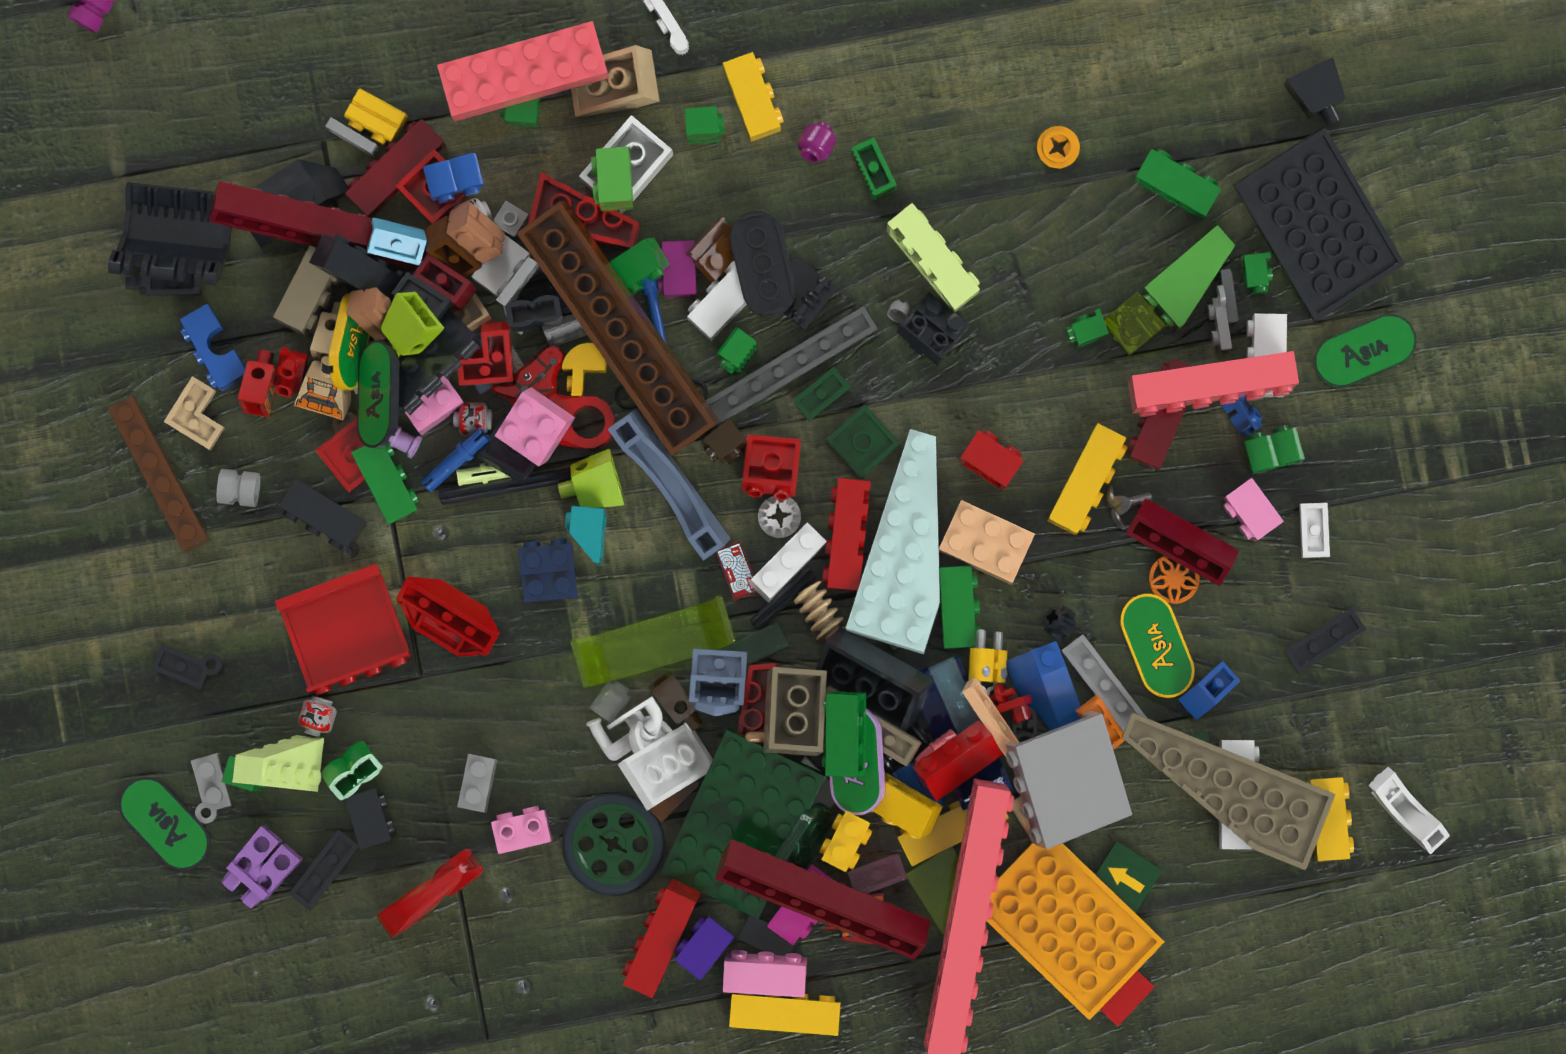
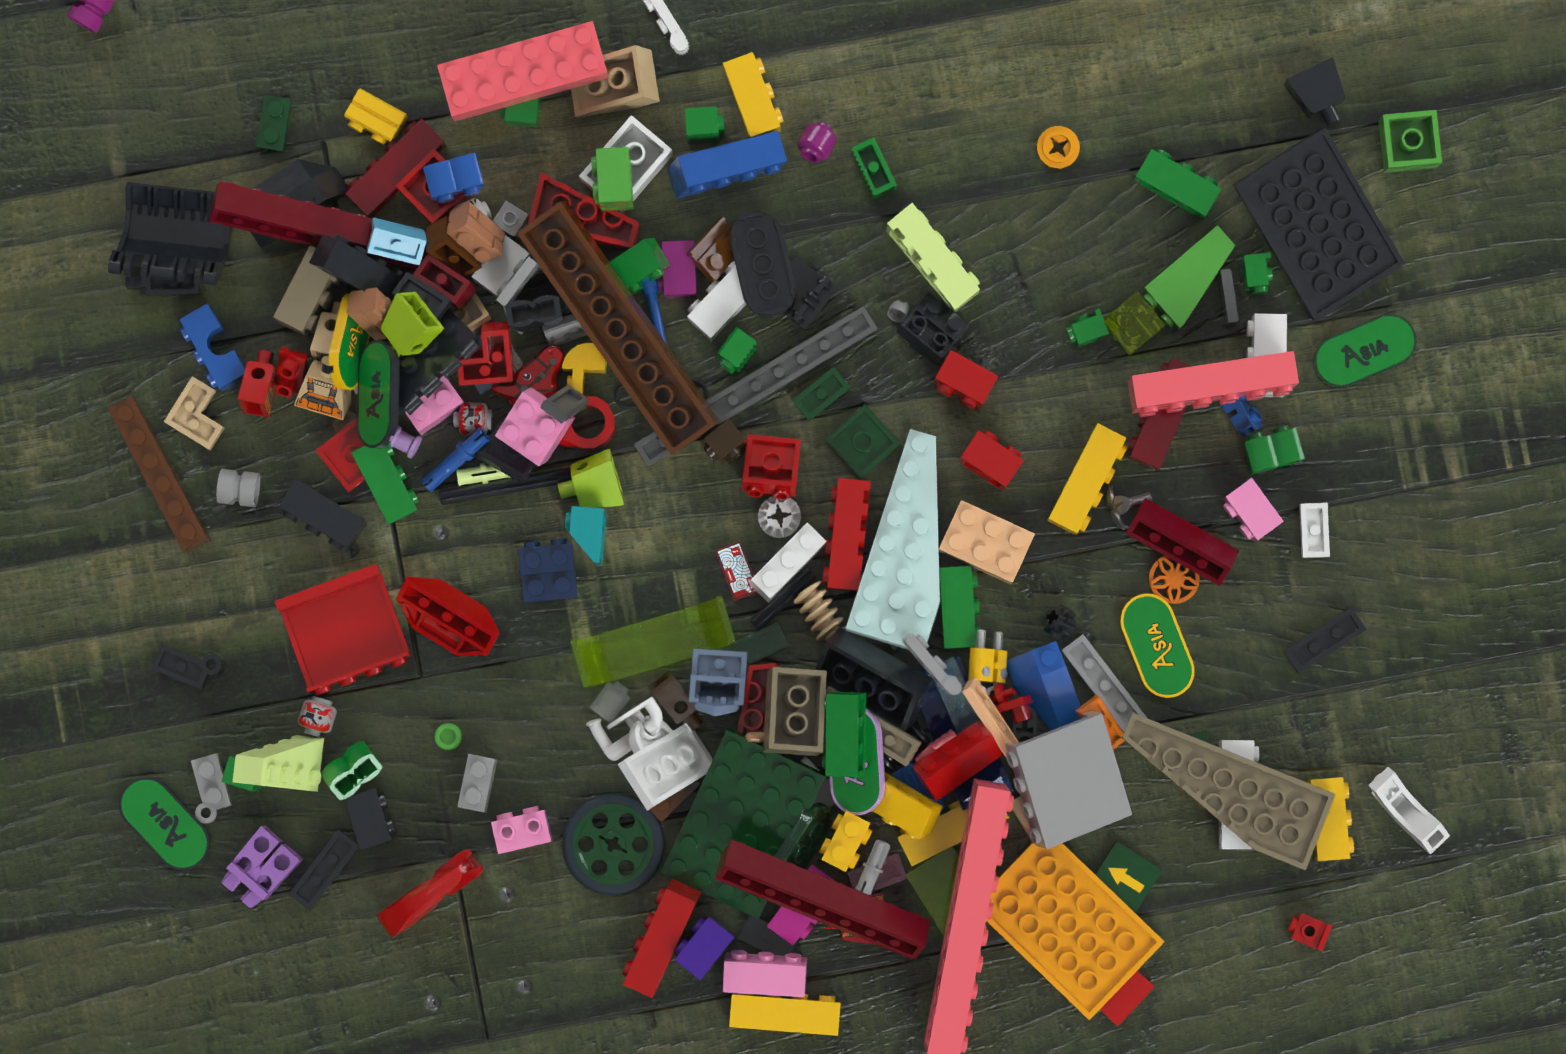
(274, 123): none -> dark green plate
(352, 137): light grey tile -> none
(448, 736): none -> bright green tile
(564, 404): none -> dark grey tile
(648, 452): sand blue arch -> none
(726, 164): none -> blue wedge
(873, 867): none -> light grey axle
(932, 665): none -> light grey hinge
(965, 381): none -> red brick
(1209, 690): blue slope -> none
(1217, 312): light grey hinge -> none
(1317, 940): none -> red brick
(1410, 141): none -> bright green brick

